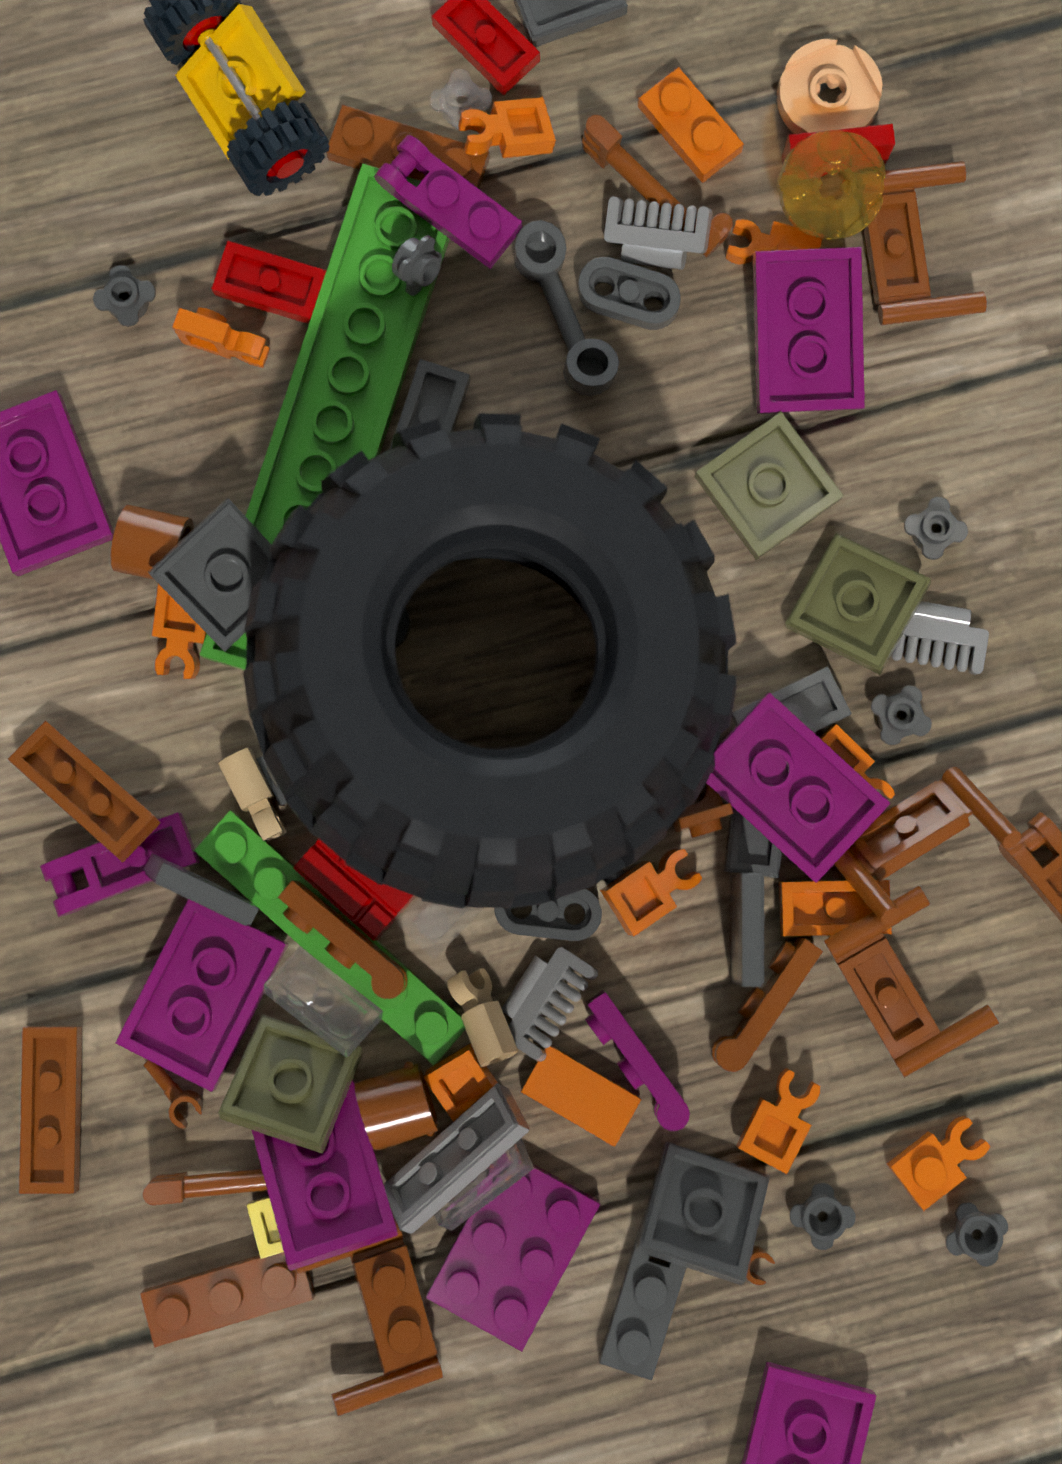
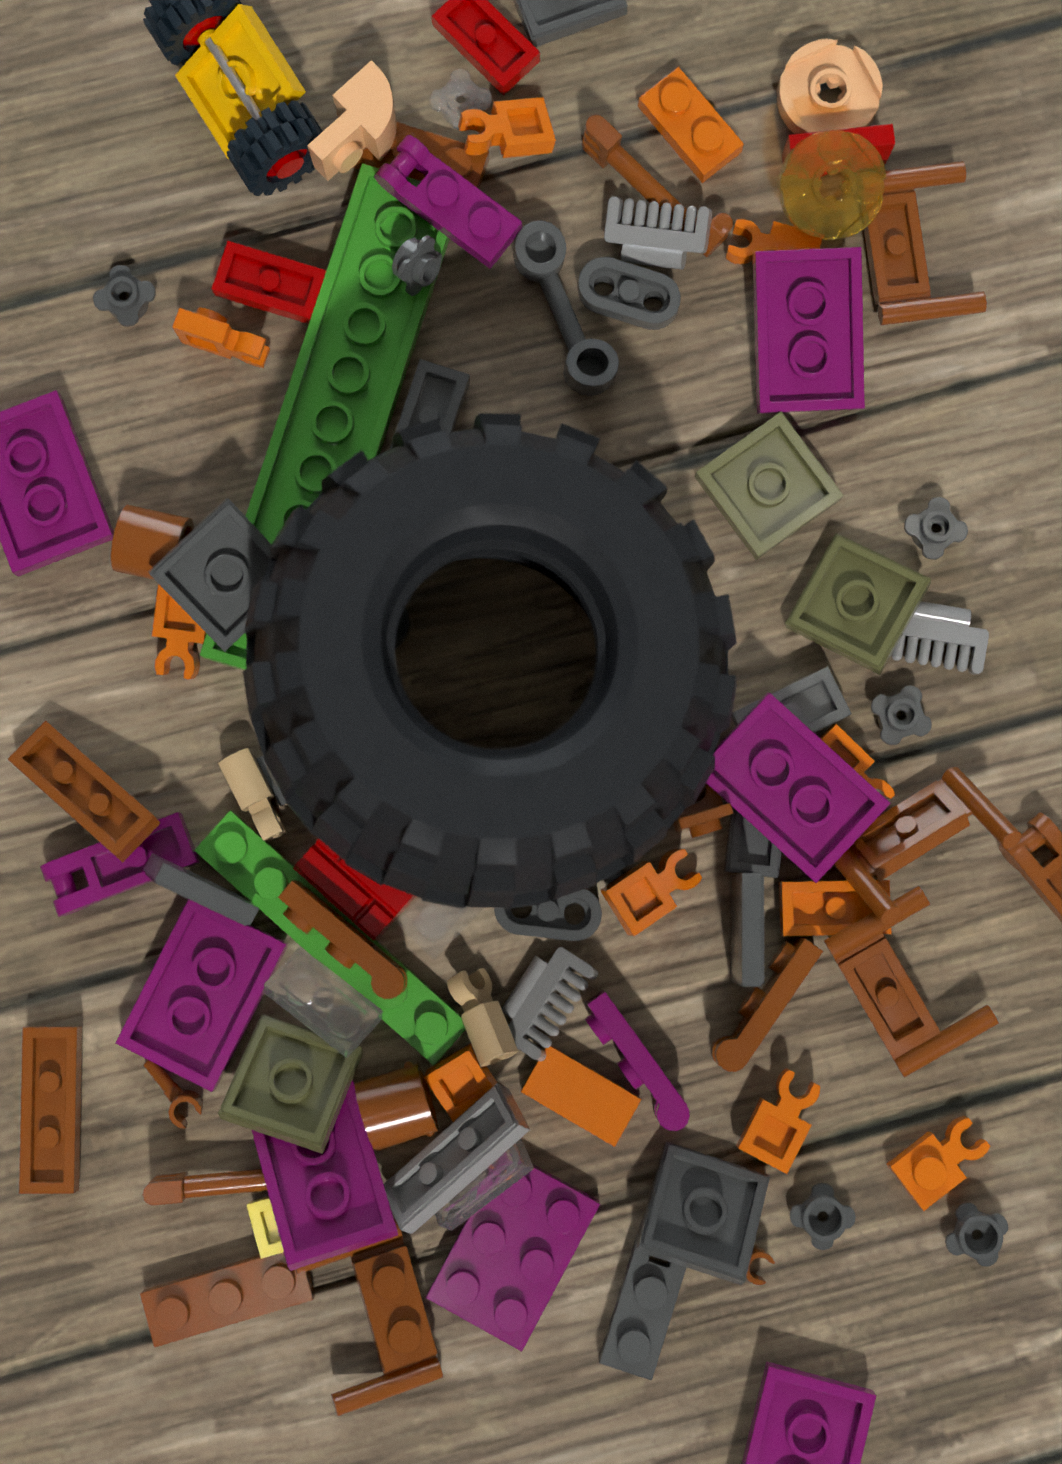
(363, 120): none -> light nougat brick

